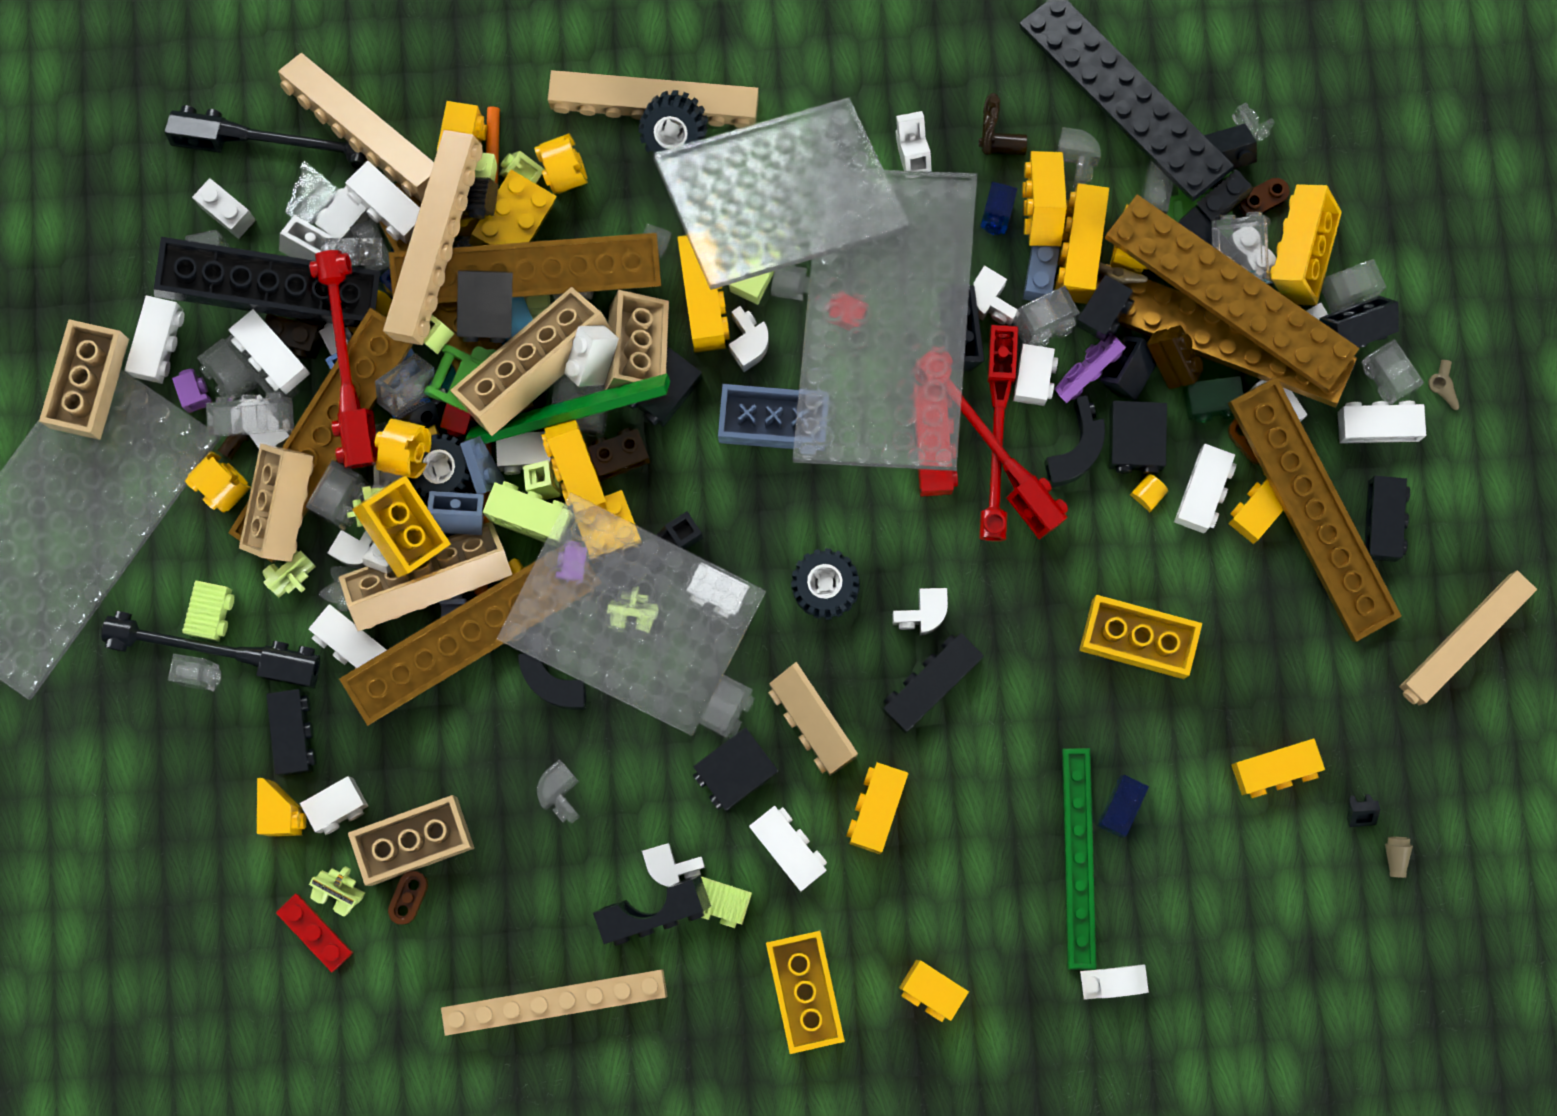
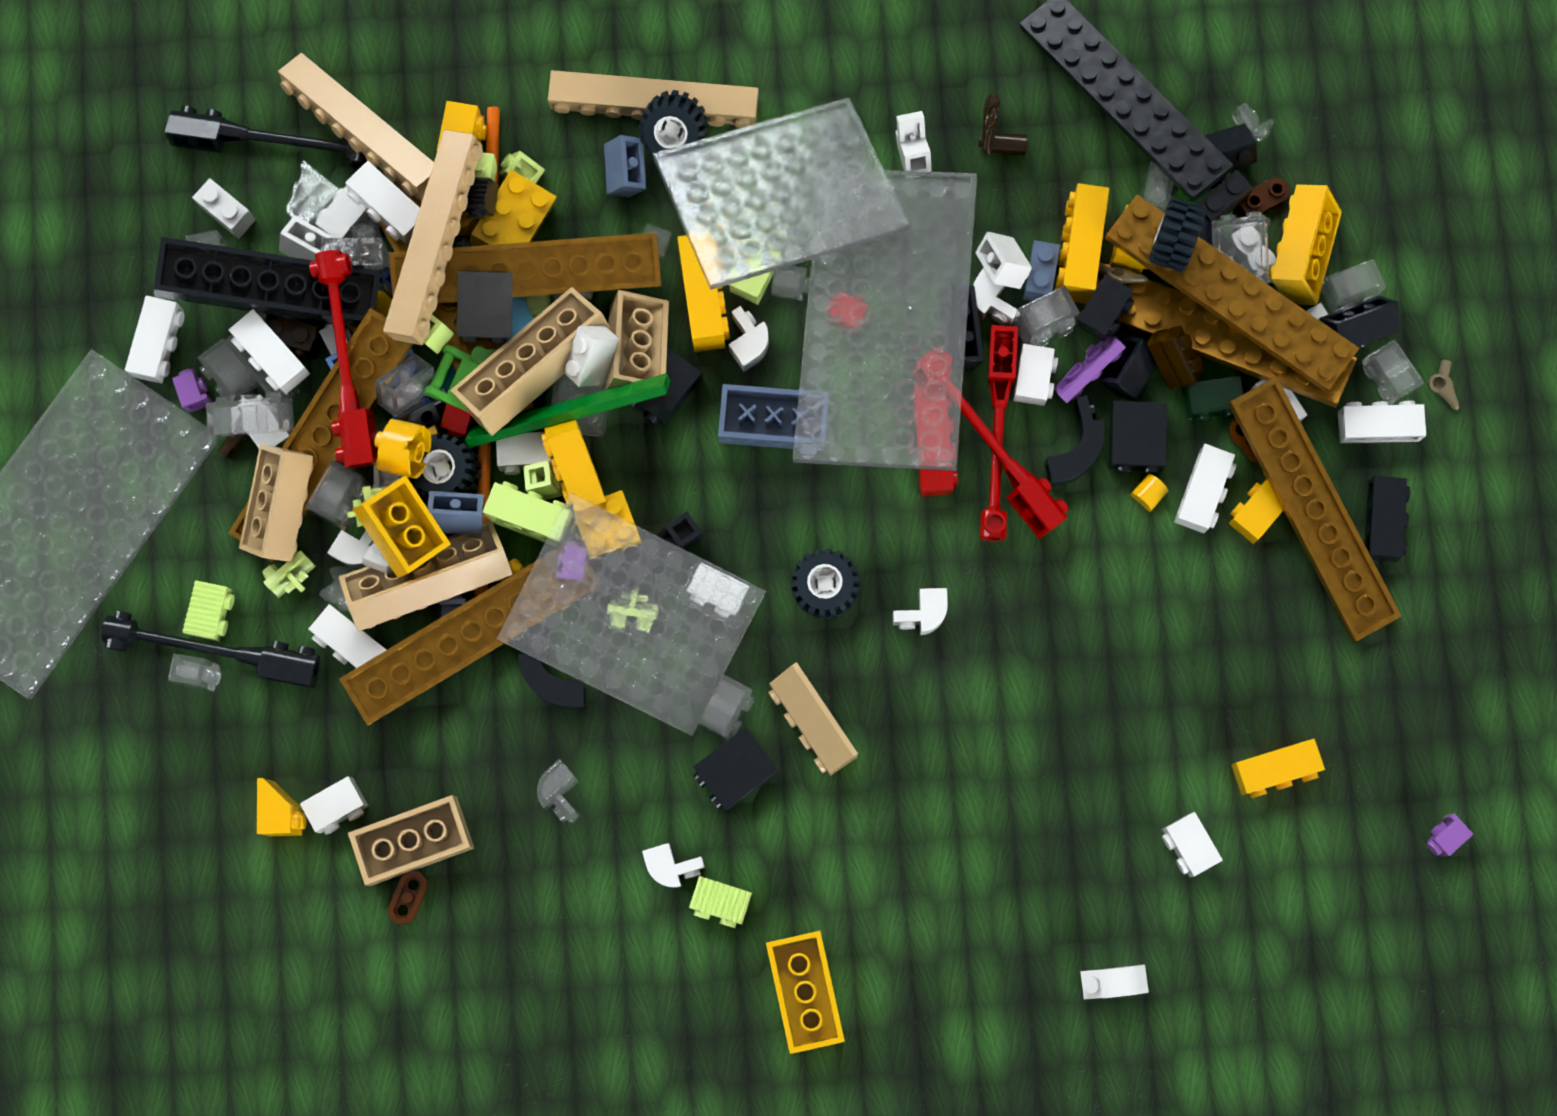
(84, 379): tan brick -> none
(218, 482): yellow brick -> none
(291, 732): black brick -> none
(314, 932): red plate -> none
(338, 886): yellowish green hips -> none
(481, 465): sand blue wing -> none
(554, 1002): tan brick -> none
(562, 164): yellow brick -> none
(618, 454): dark brown brick -> none
(622, 920): black arch -> none
(624, 166): none -> sand blue brick
(789, 847): white brick -> none
(877, 807): yellow brick -> none
(932, 683): black brick -> none
(934, 990): yellow brick -> none
(998, 208): clear blue brick -> none
(1003, 260): none -> white brick
(1045, 198): yellow brick -> none
(1079, 859): green tile -> none
(1081, 149): clear brick -> none
(1123, 806): clear blue brick -> none
(1140, 637): yellow brick -> none
(1177, 234): none -> black wheel
(1191, 845): none -> white brick
(1363, 813): black tile -> none
(1398, 855): dark tan cone -> none
(1448, 836): none -> medium lavender brick
(1467, 638): tan brick -> none

